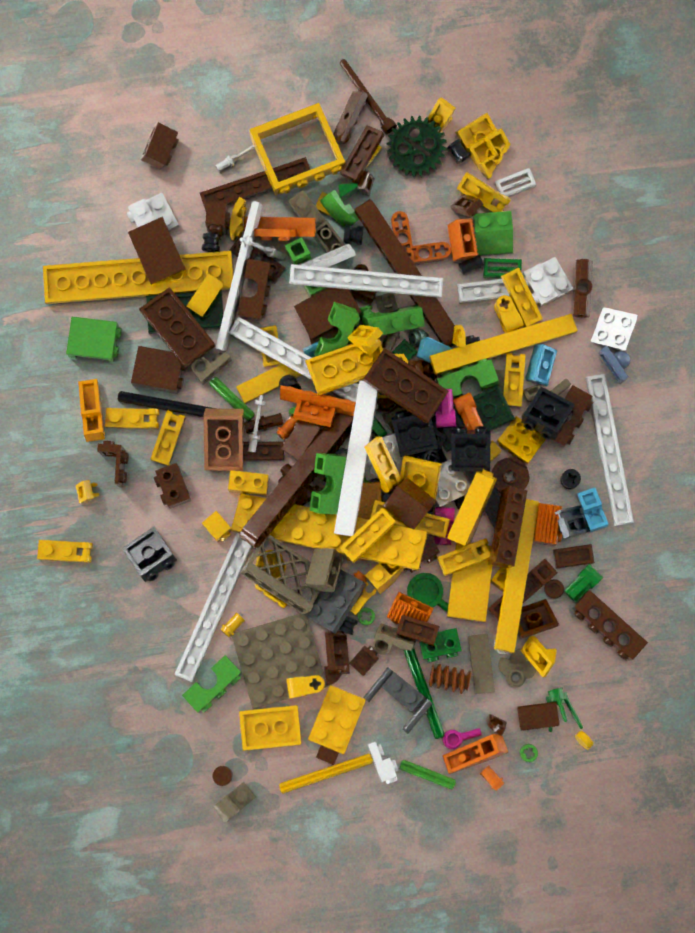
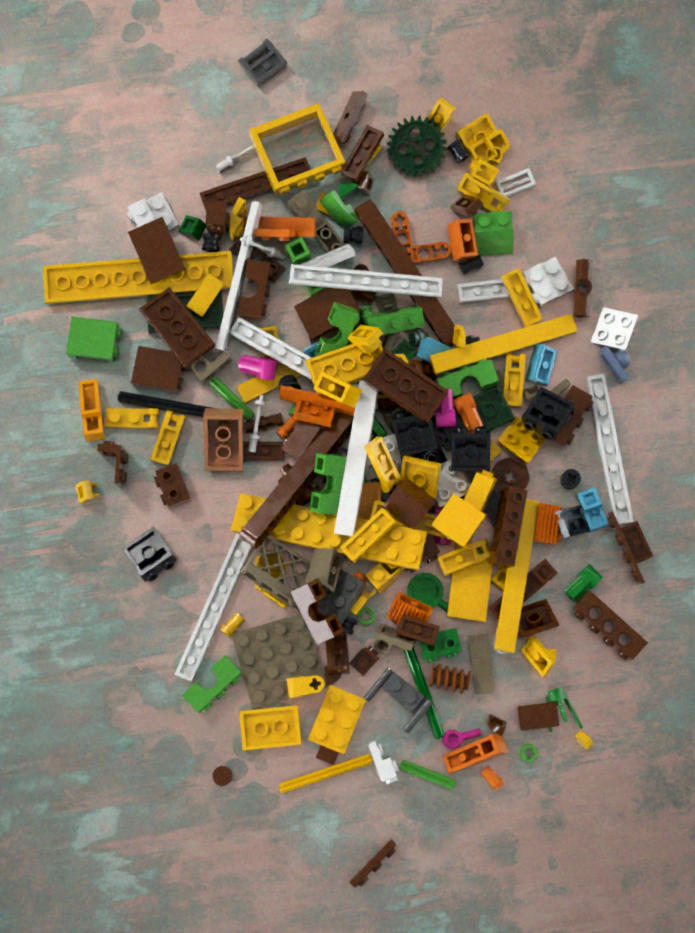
(64, 551): yellow plate -> none
(159, 146): reddish brown brick -> none
(192, 227): none -> green slope
(217, 527): yellow brick -> none
(234, 802): dark tan plate -> none
(248, 483): yellow brick -> none
(262, 367): none -> dark pink piece
(266, 65): none -> dark grey plate
(320, 625): none -> arch
(338, 389): none -> yellow slope
(373, 864): none -> reddish brown tile
(386, 123): reddish brown piece -> none
(458, 520): none -> yellow tile
(483, 171): none -> yellow bracket
(486, 268): green tile -> none
(509, 316): yellow piece -> none
(516, 665): dark tan plate -> none
(554, 589): reddish brown tile -> none
(573, 556): reddish brown tile -> none
(634, 544): none -> reddish brown bracket

